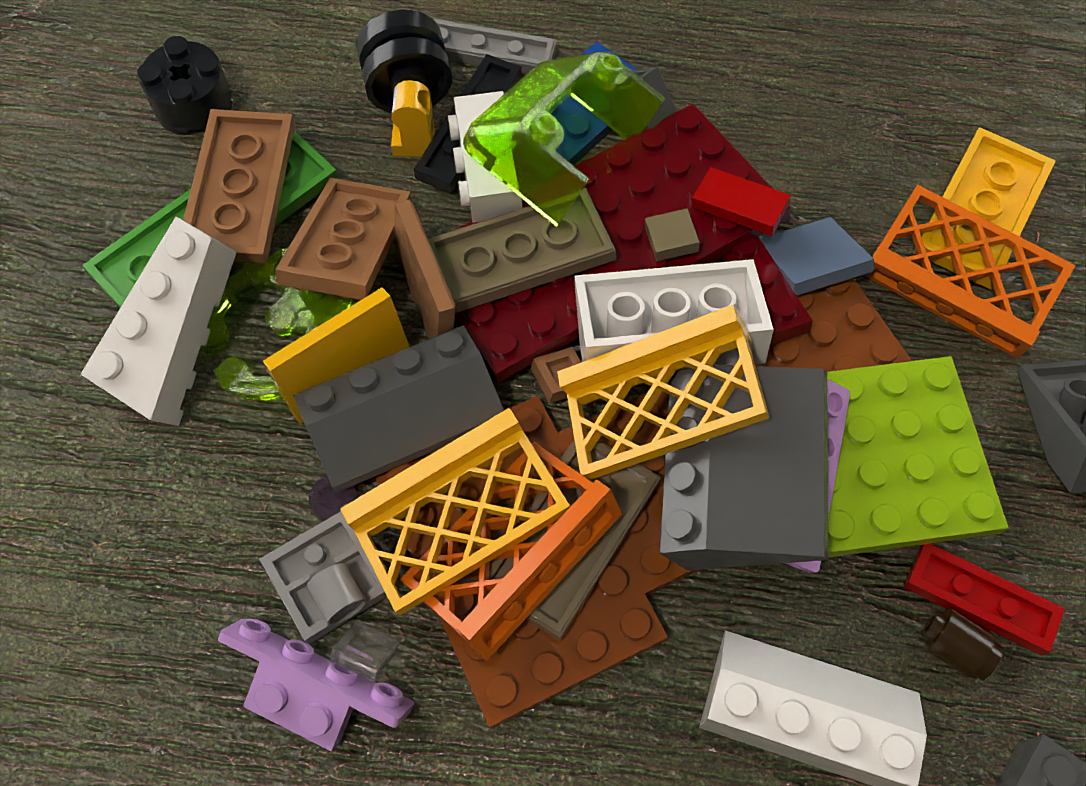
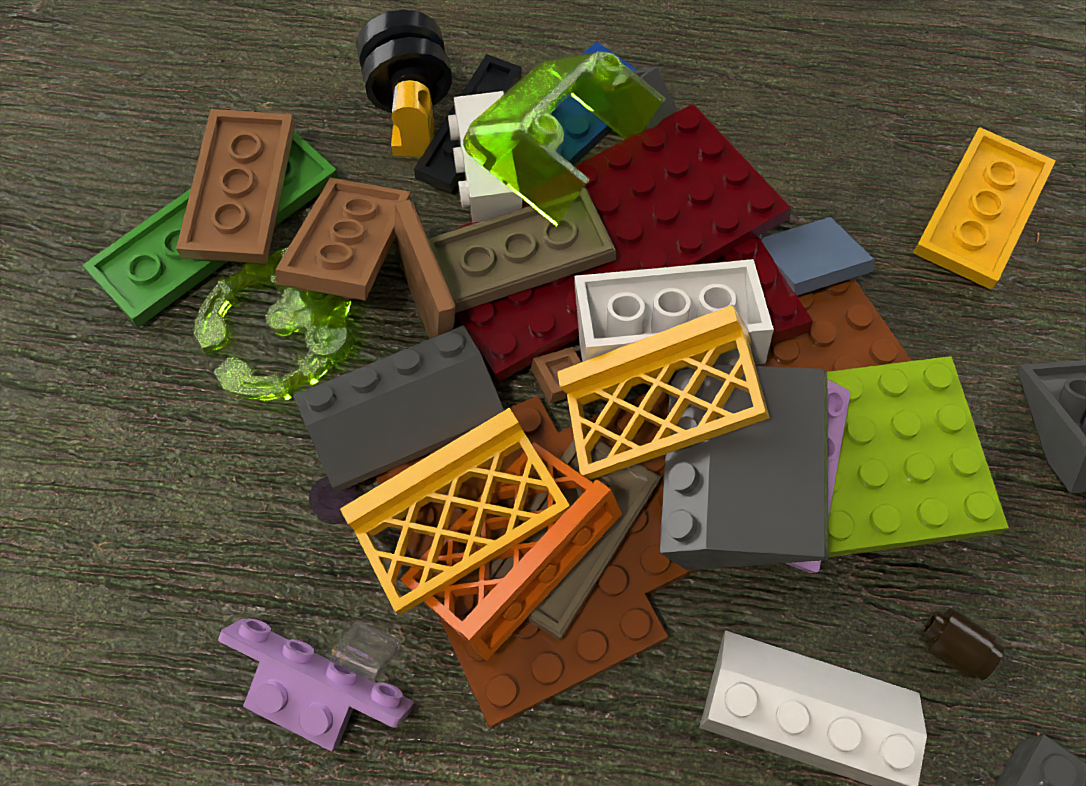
(162, 324): white wedge -> none
(184, 84): black brick -> none
(323, 577): light grey plate -> none
(338, 346): yellow tile -> none
(471, 43): light grey tile -> none
(672, 234): dark tan tile -> none
(741, 201): red tile -> none
(958, 303): orange fence -> none
(985, 598): red plate -> none

